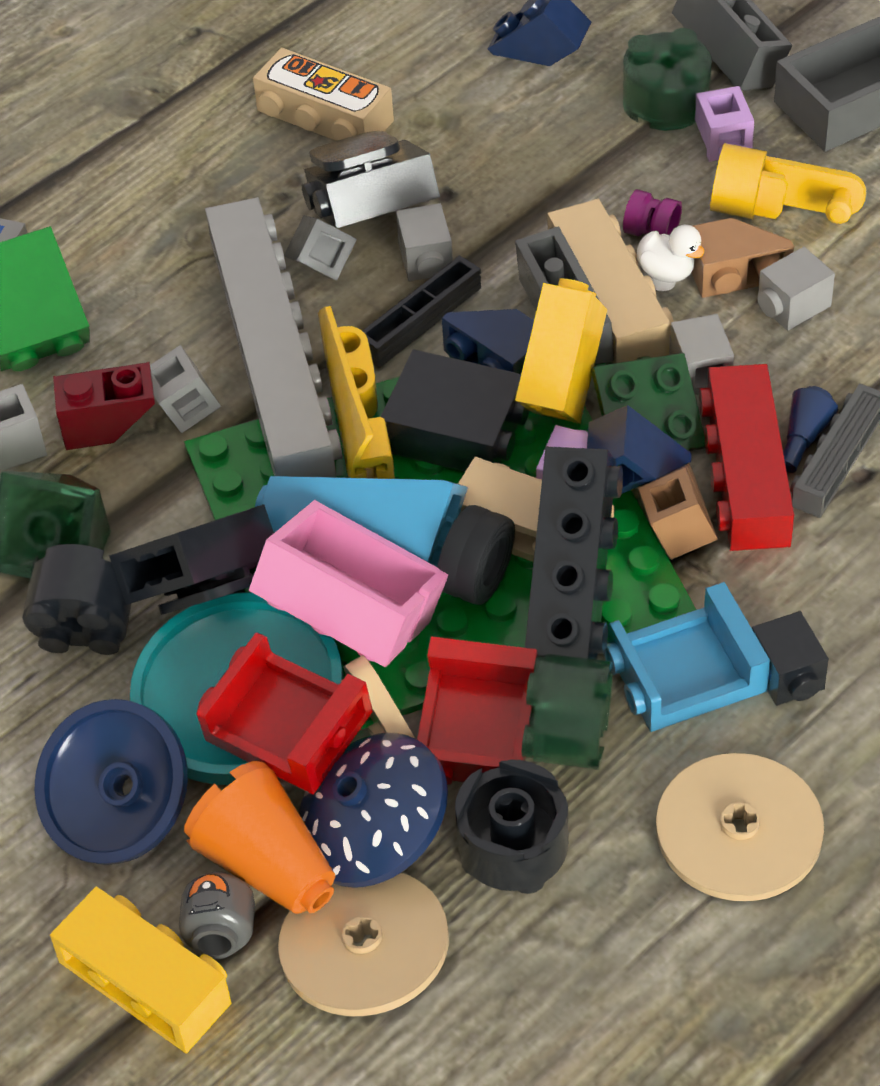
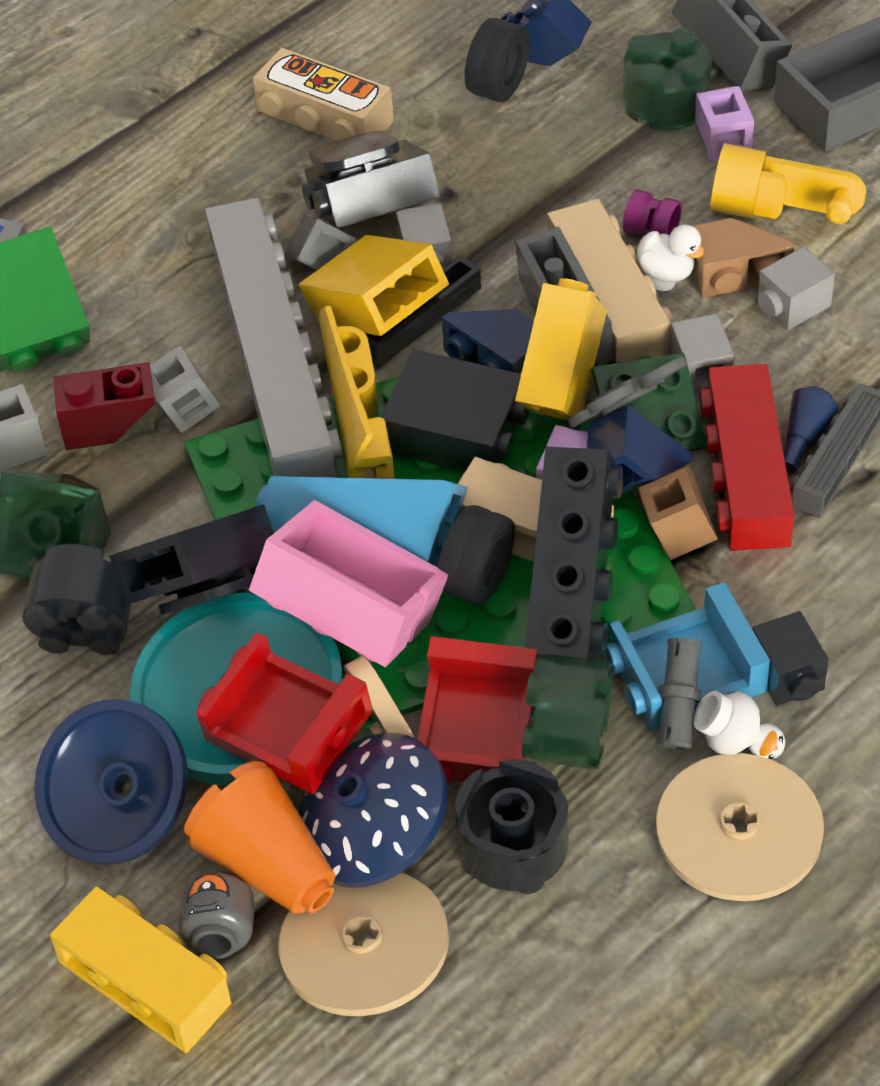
(375, 283): none -> yellow brick
(497, 59): none -> black tyre
(627, 392): none -> dark grey piece
(679, 693): none -> dark grey pin
(734, 724): none -> white animal

